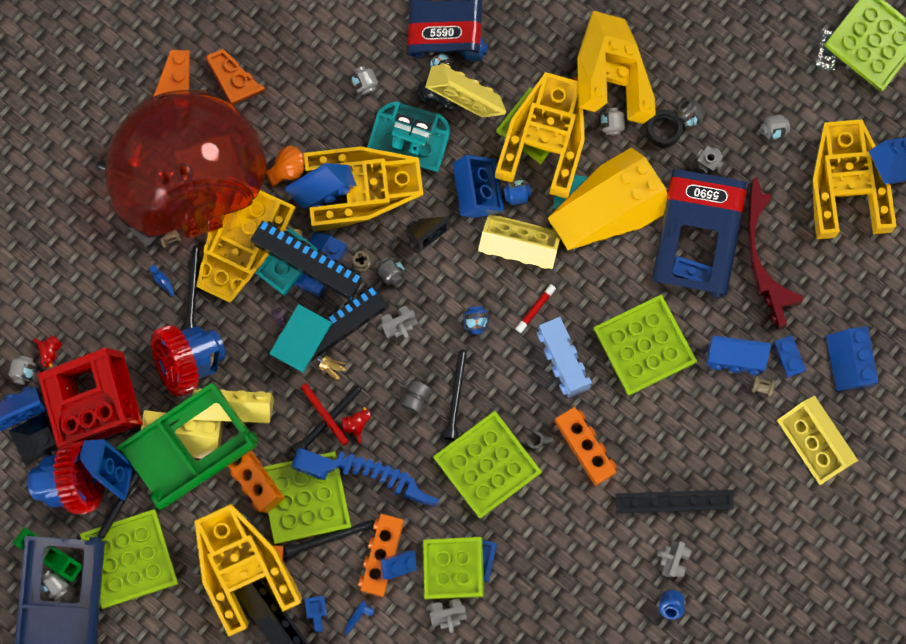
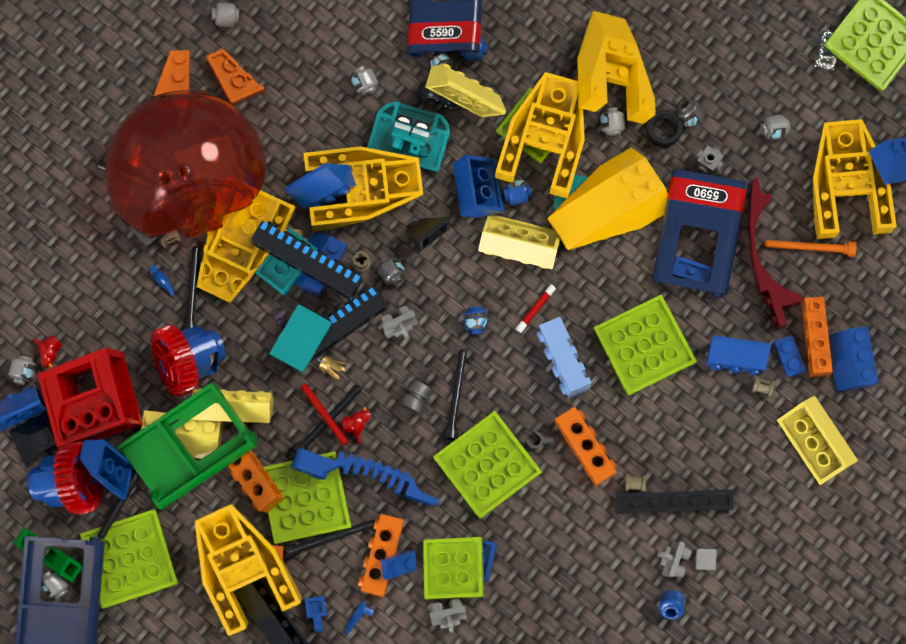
(225, 14): none -> light grey head
(288, 166): orange animal -> none
(635, 483): none -> dark tan bush
(706, 559): none -> light grey slope
(816, 337): none -> orange brick
(848, 248): none -> orange piece

